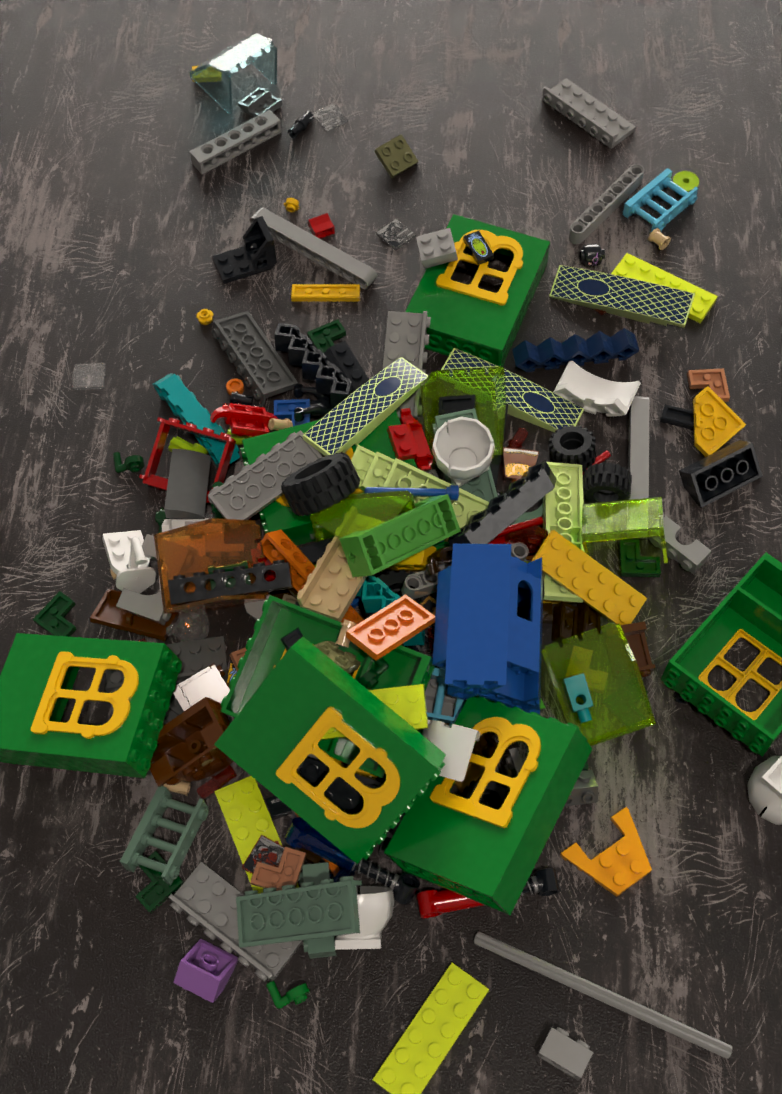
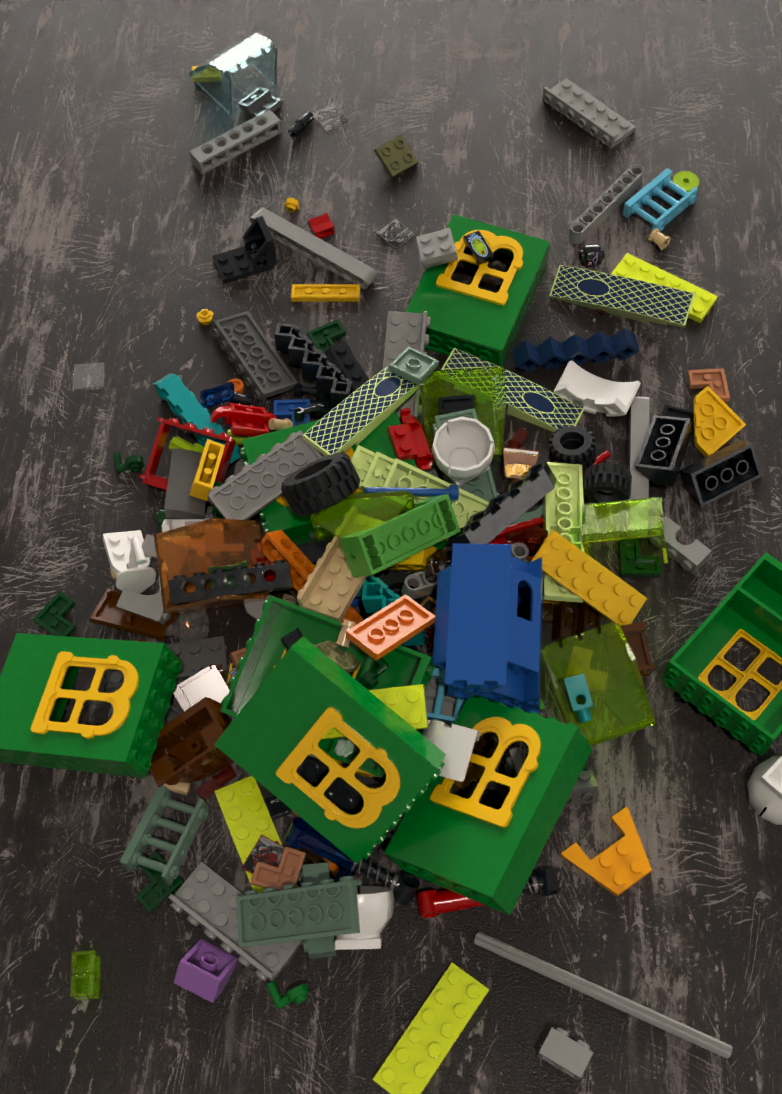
(86, 975): none -> clear neon green hips
(207, 470): none -> yellow brick
(217, 395): none -> clear blue tile
(413, 365): none -> sand green plate
(664, 449): none -> black slope

